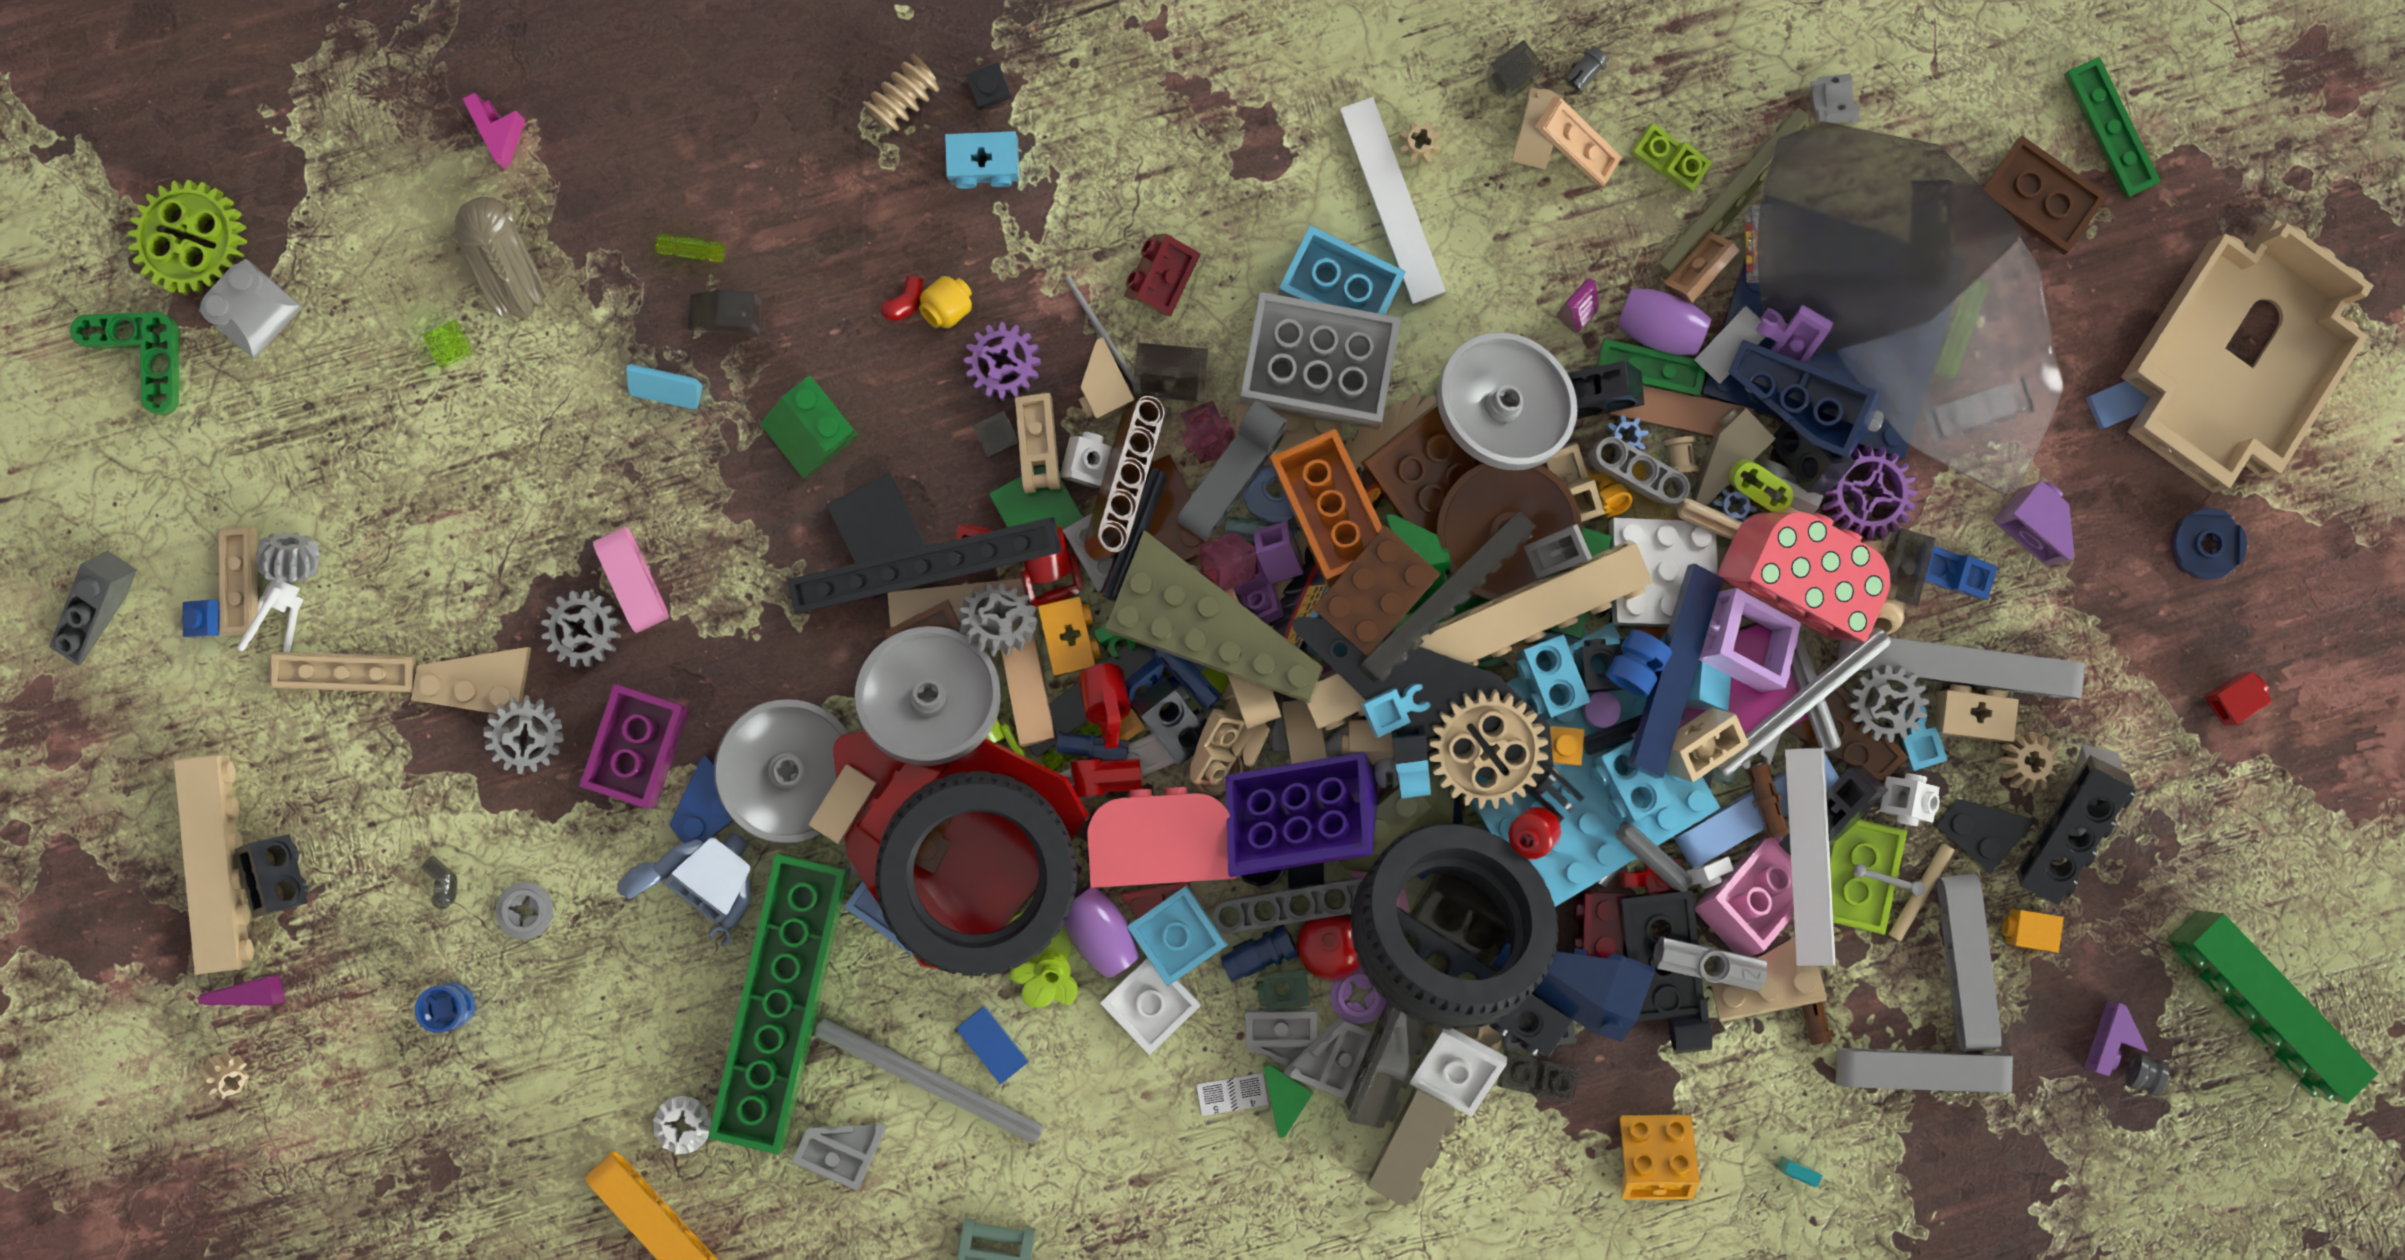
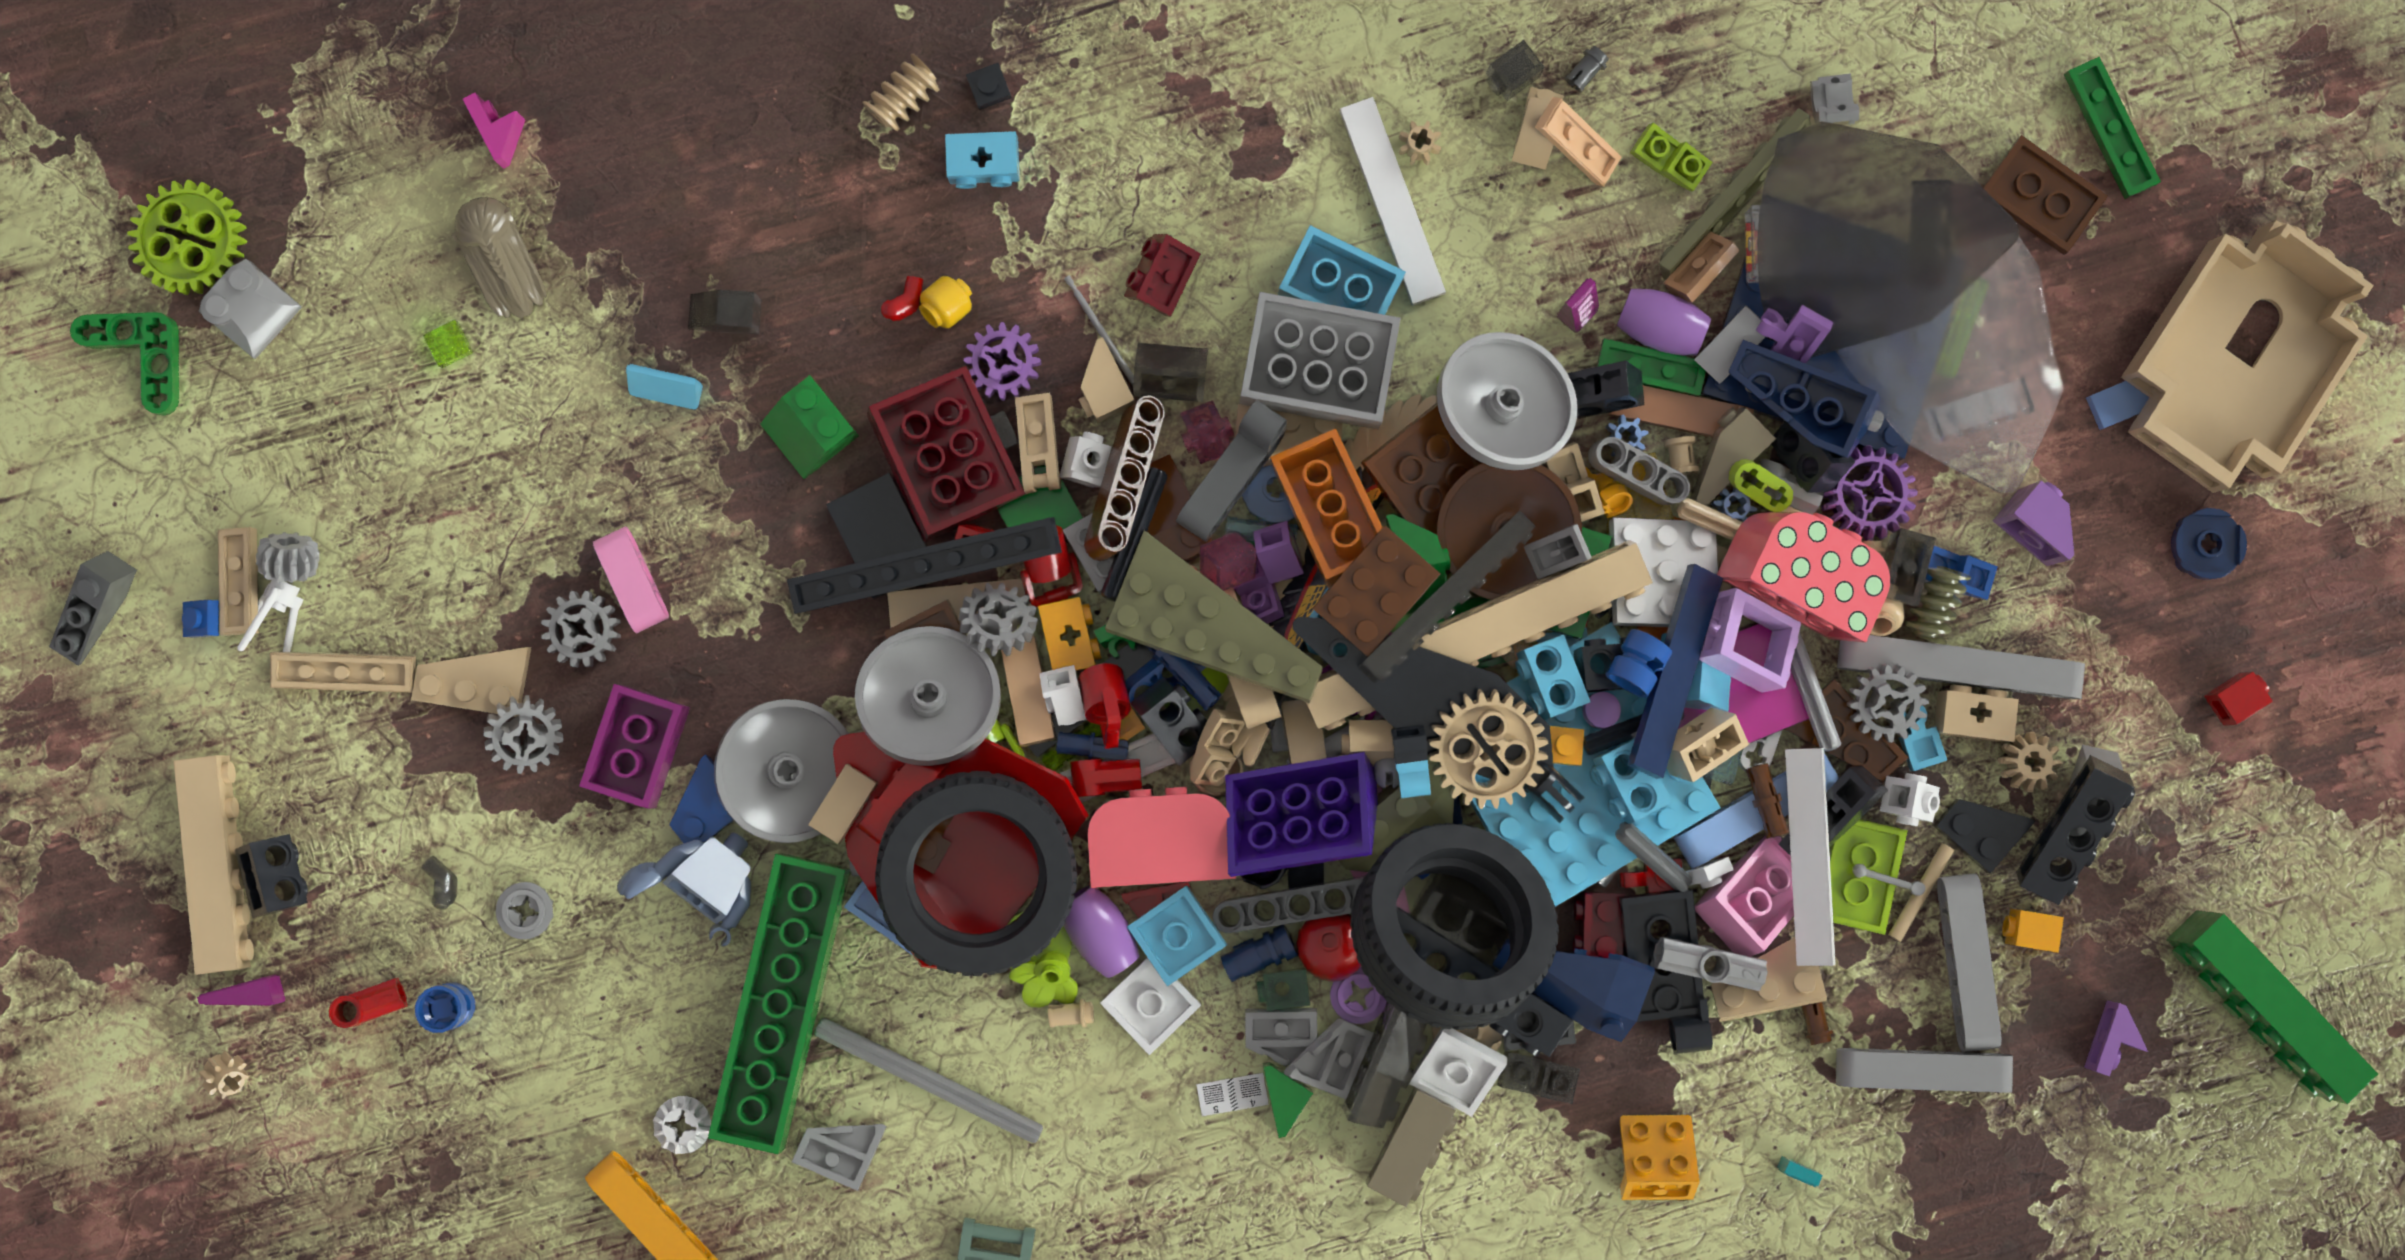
(369, 1003): none -> red piece
(690, 247): clear neon green axle -> none
(945, 453): none -> dark red slope
(992, 1044): blue tile -> none
(1063, 695): none -> white brick
(1071, 1014): none -> tan pin
(1389, 710): medium azure plate -> none
(1534, 833): red head -> none
(1807, 698): light grey axle -> none
(1937, 603): none -> olive piece
(2147, 1074): dark grey wheel -> none

